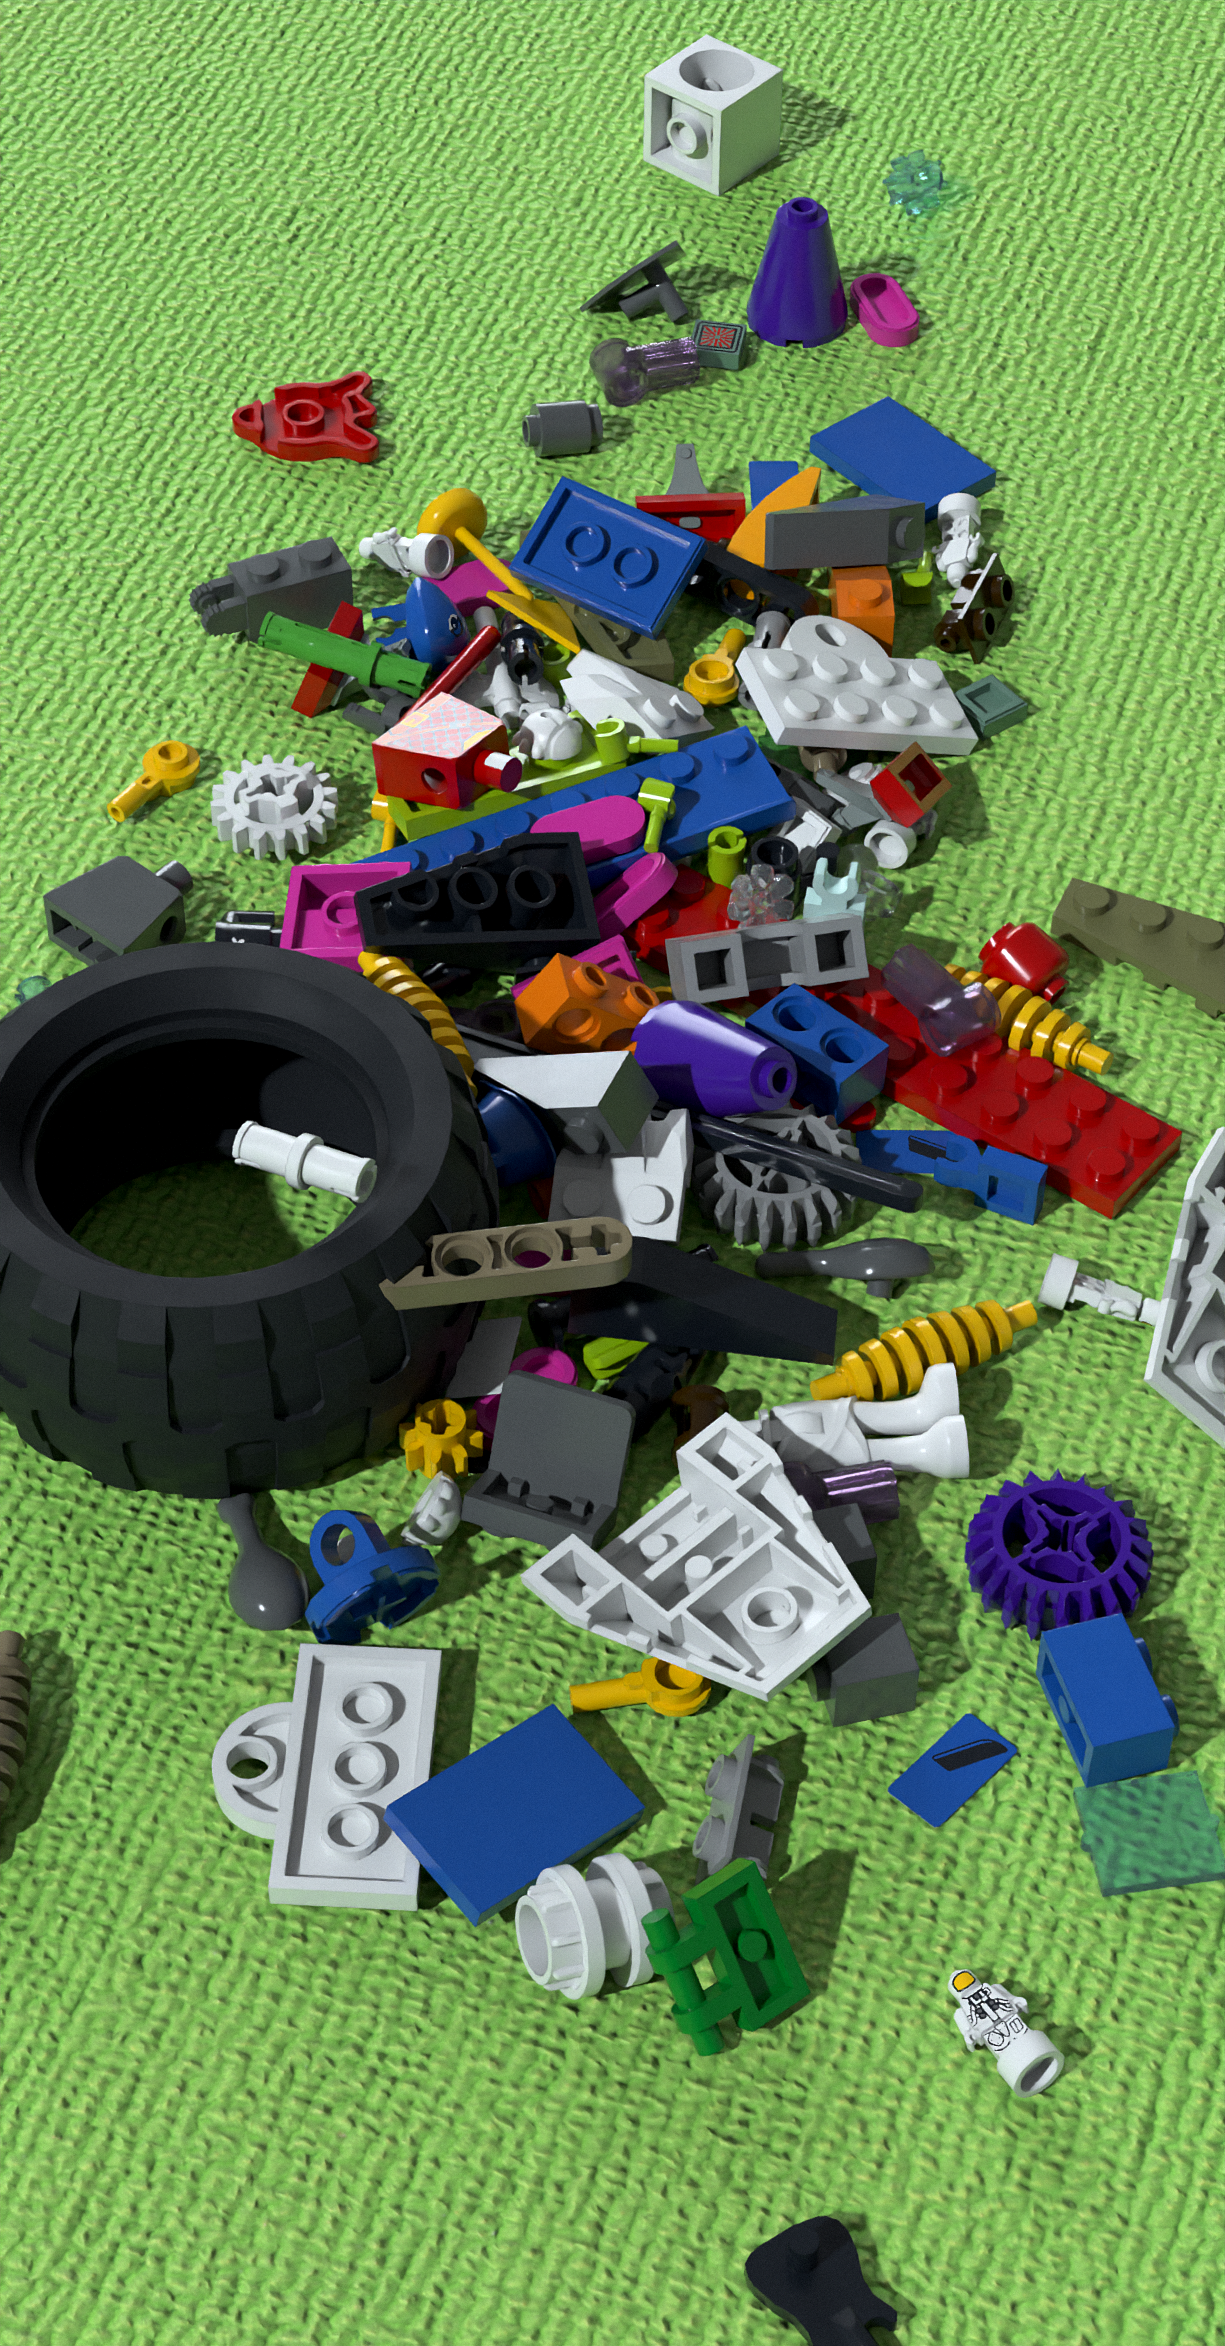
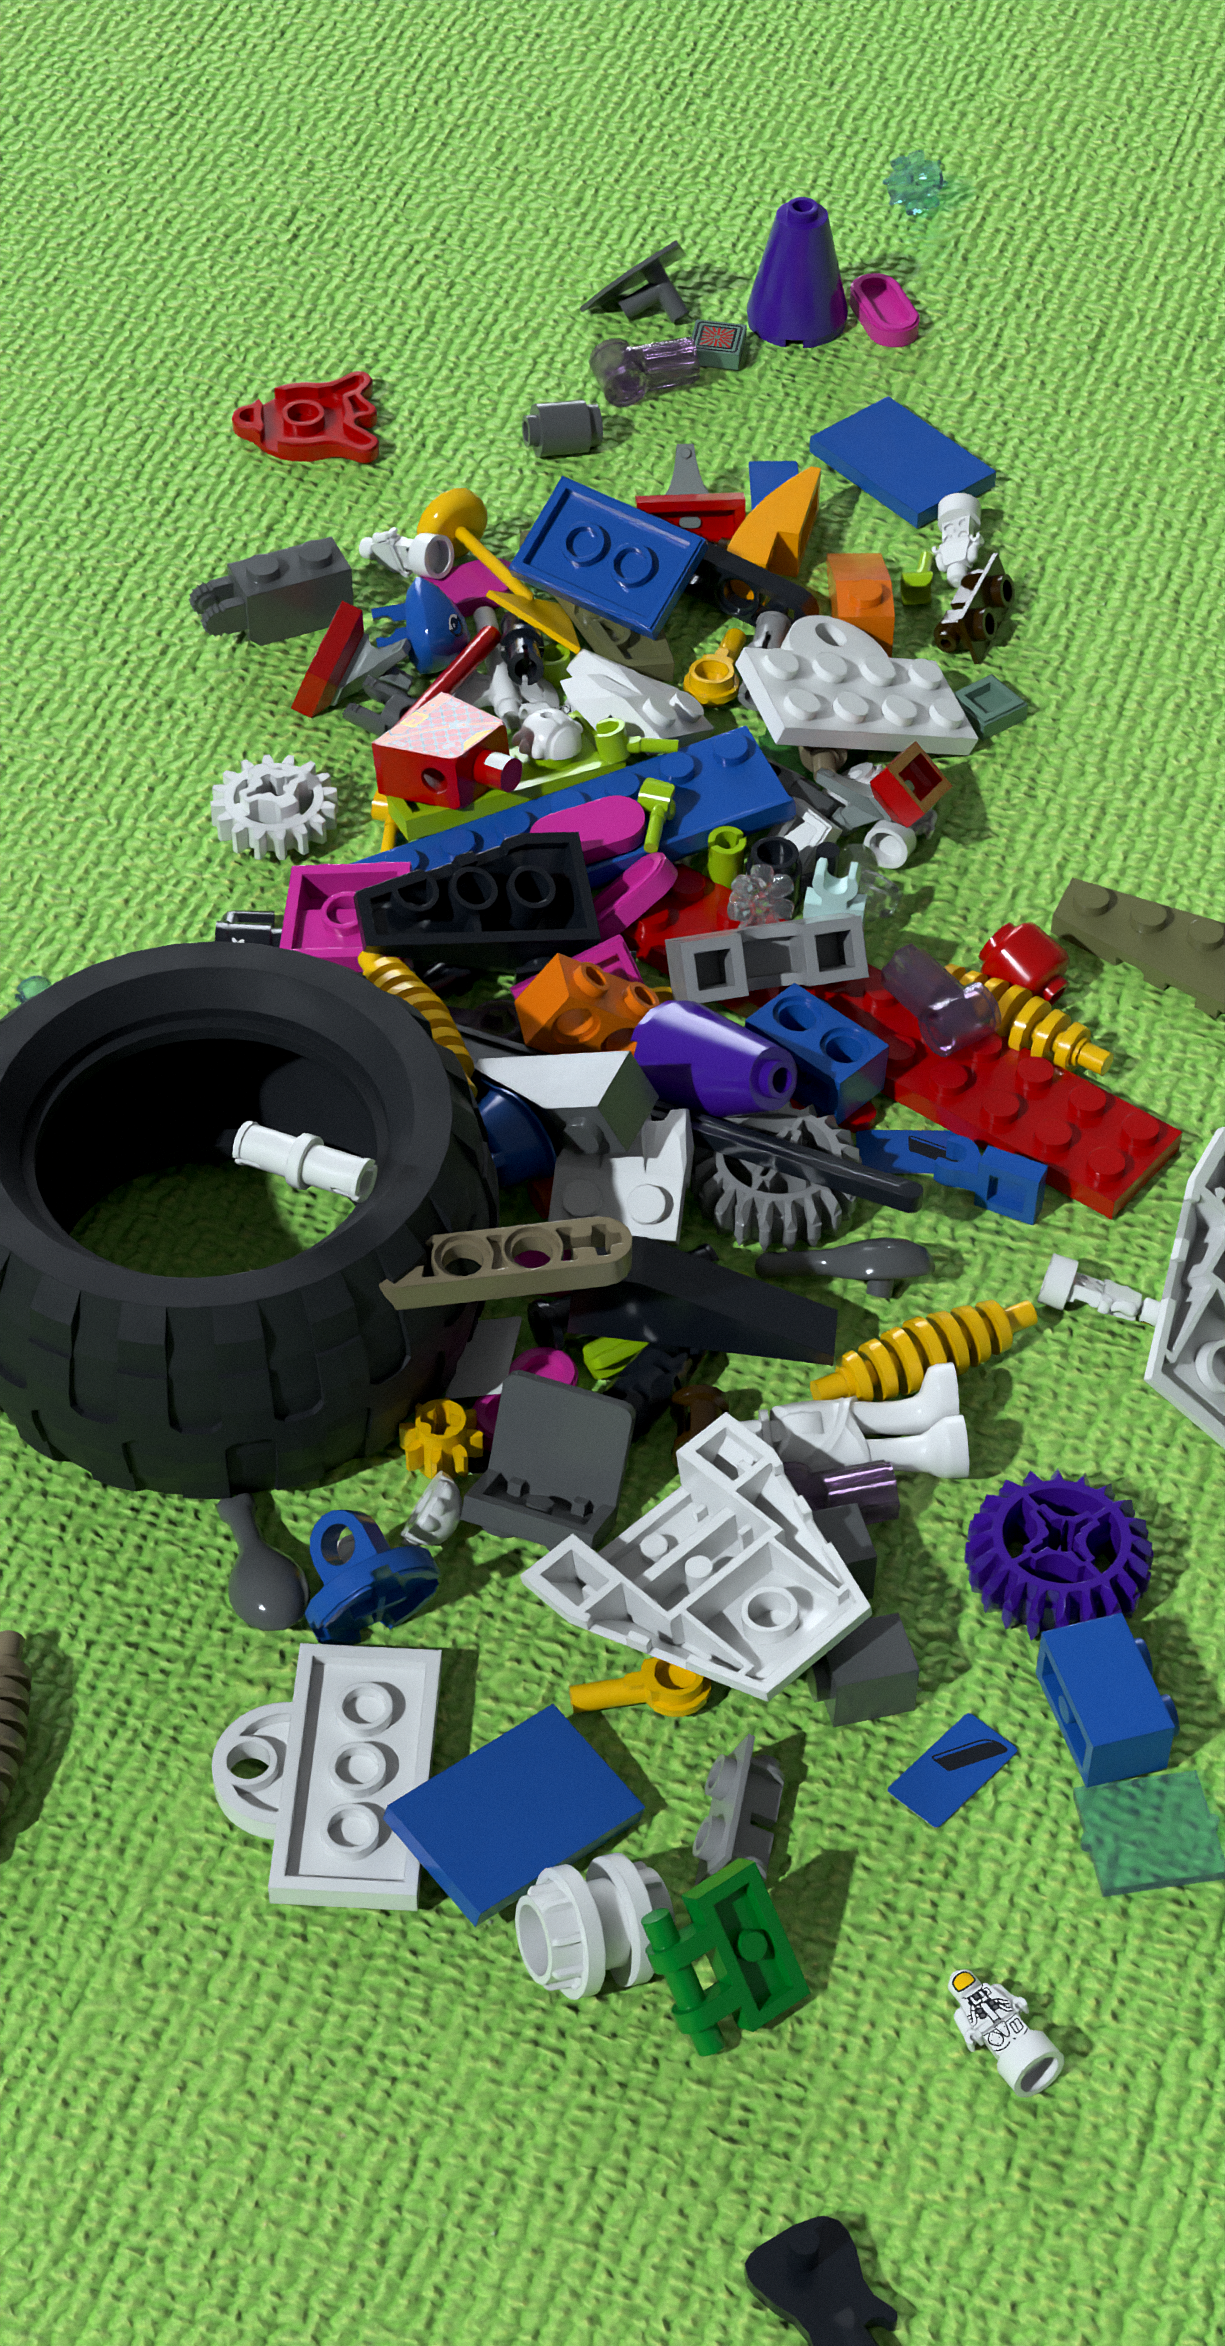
(118, 909): dark grey torso -> none
(167, 770): yellow plate -> none
(354, 658): bright green pin -> none
(712, 114): white brick -> none
(845, 533): dark grey slope -> none

